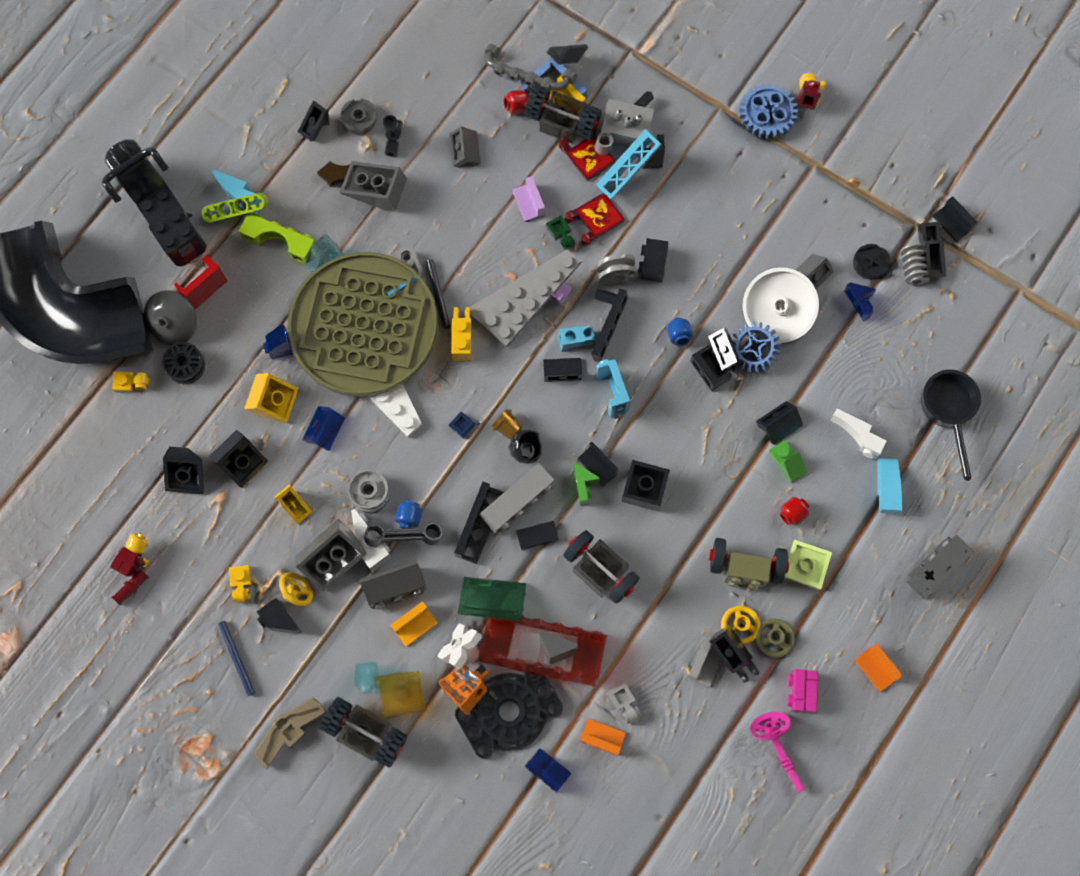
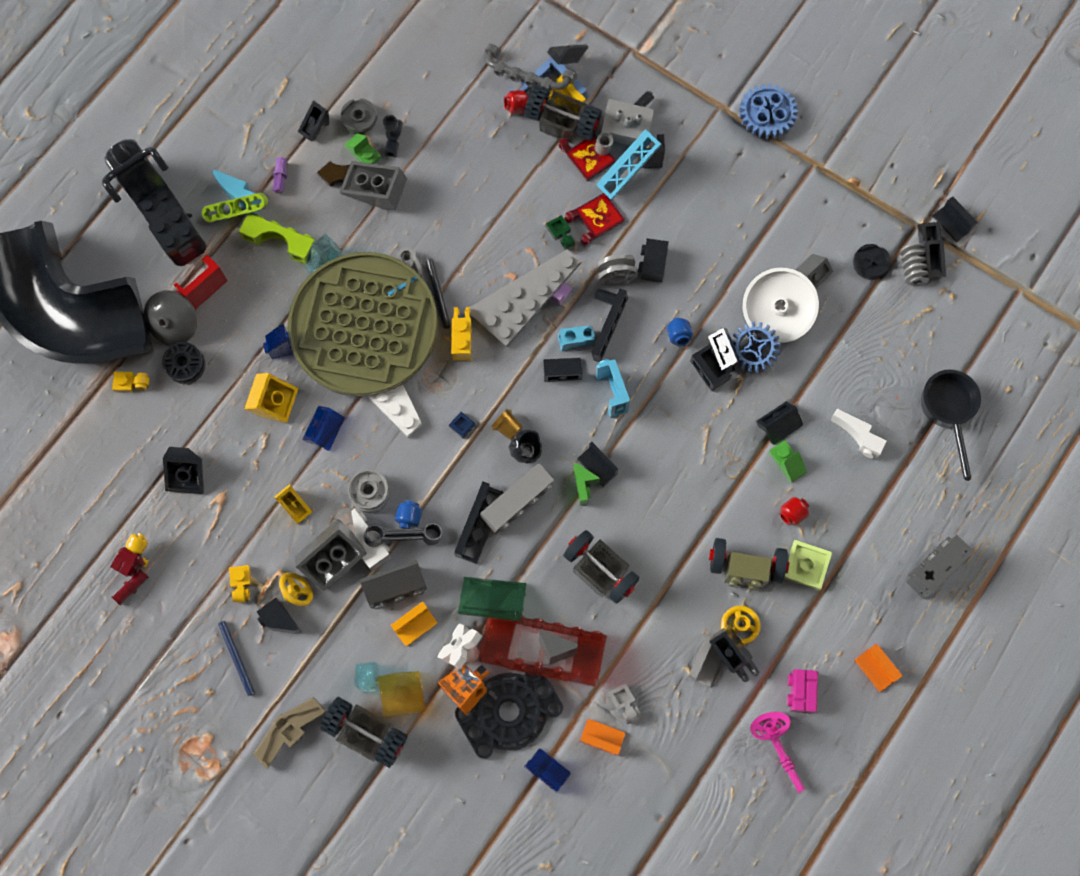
(238, 458): black slope -> none
(279, 175): none -> medium lavender axle
(362, 149): none -> bright green slope
(464, 146): dark grey panel -> none
(529, 200): lavender panel -> none
(537, 535): black tile -> none
(645, 485): black brick -> none
(776, 624): olive piece -> none
(809, 92): dark red piece -> none
(858, 296): clear blue slope -> none
(889, 486): medium azure slope -> none

